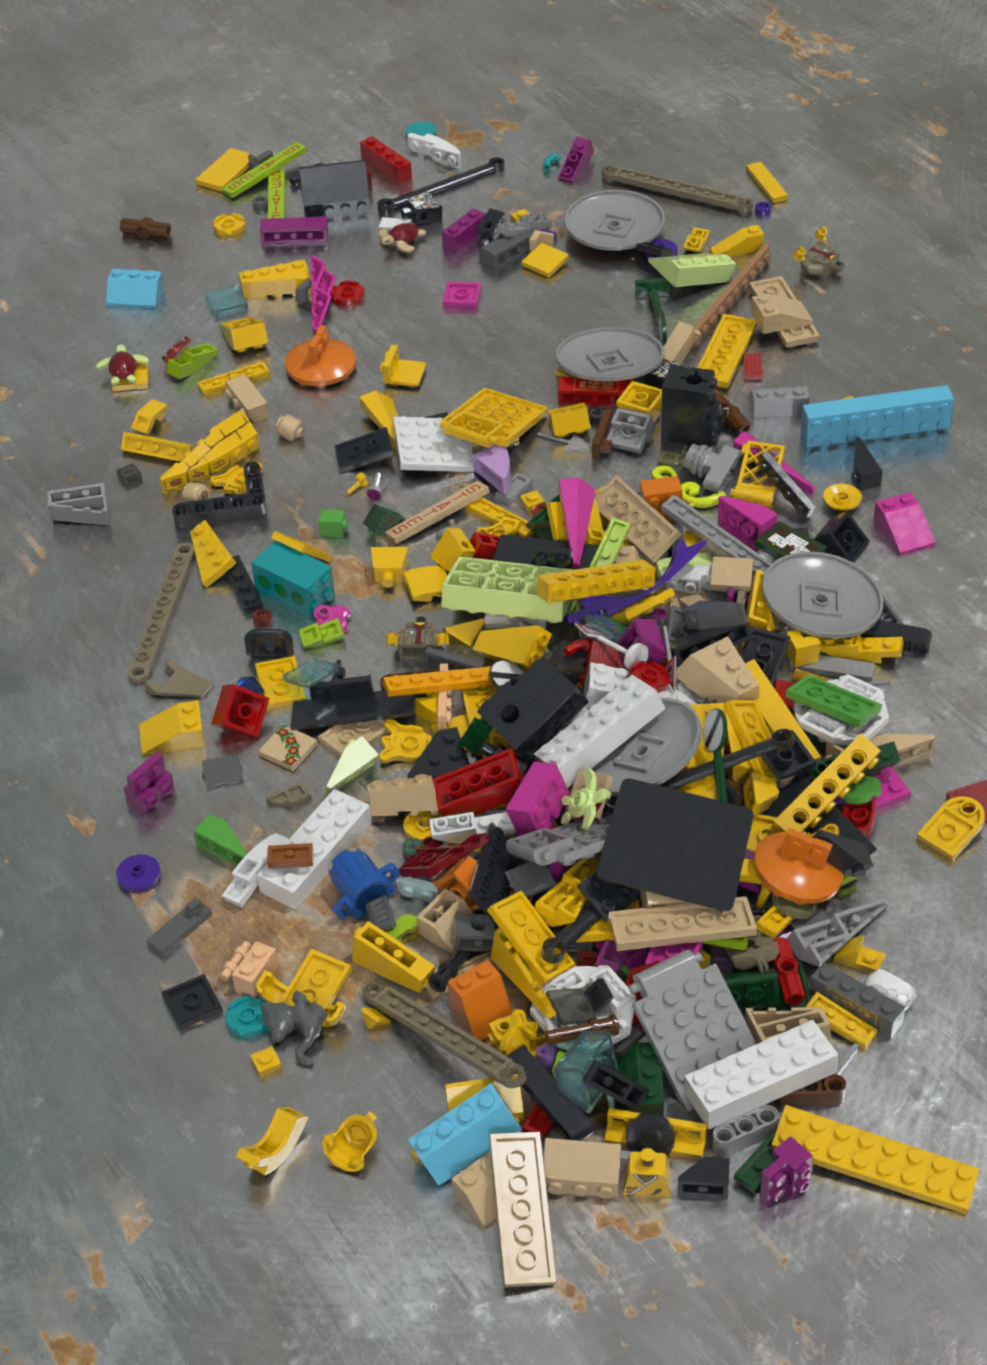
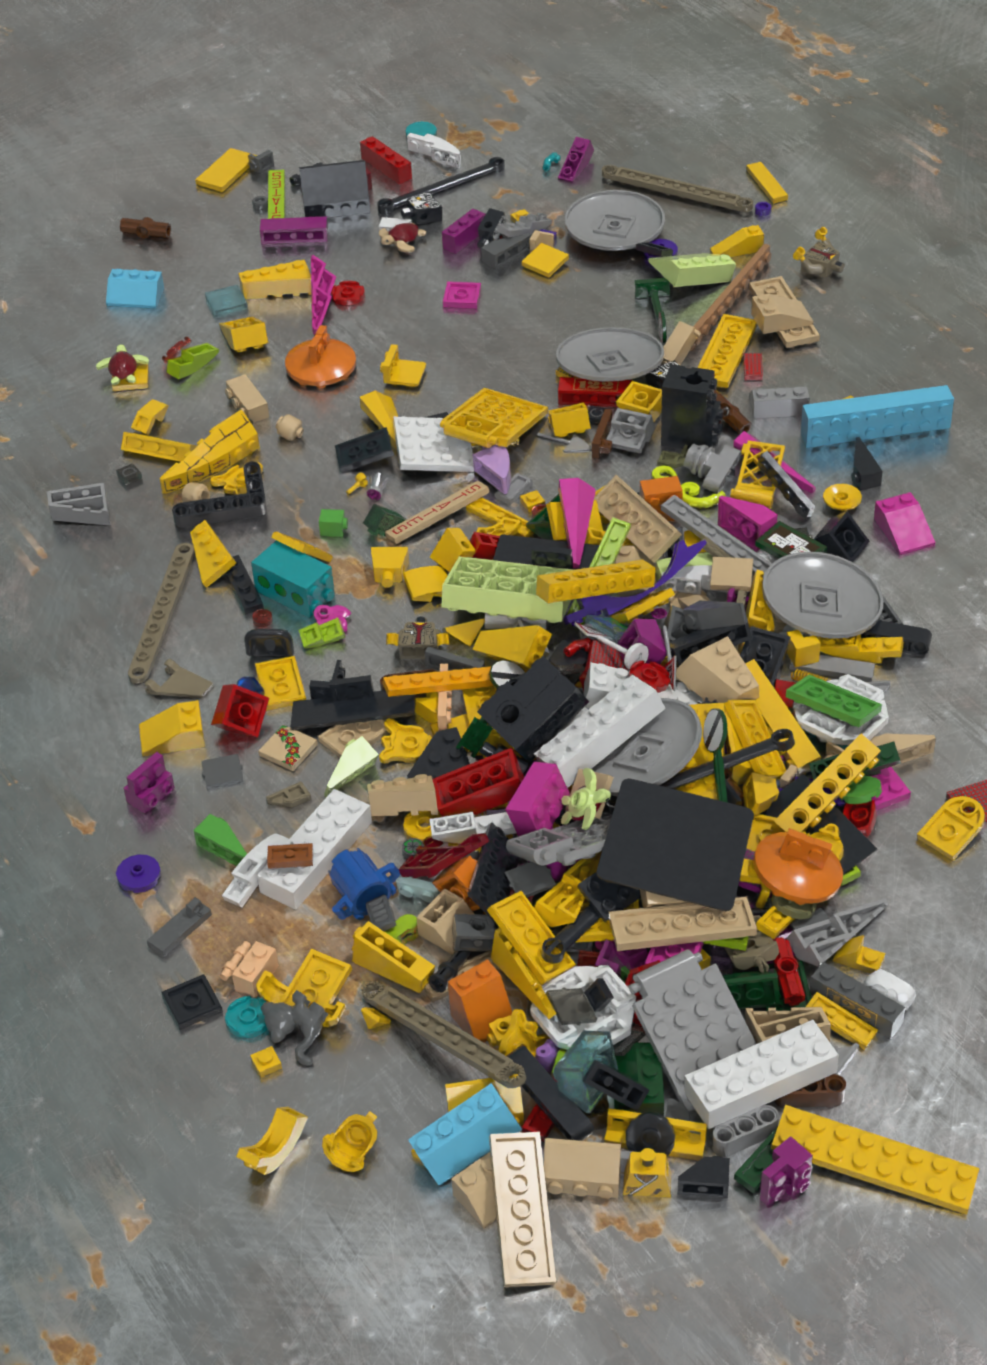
(218, 383): yellow tile -> none
(229, 225): yellow tile -> none
(264, 169): lime tile -> none
(301, 291): dark grey arm -> none
(311, 672): clear light blue tile -> none
(572, 1032): reddish brown pin -> none
(697, 240): yellow slope -> none
(791, 762): black slope -> none
(846, 854): black slope -> none

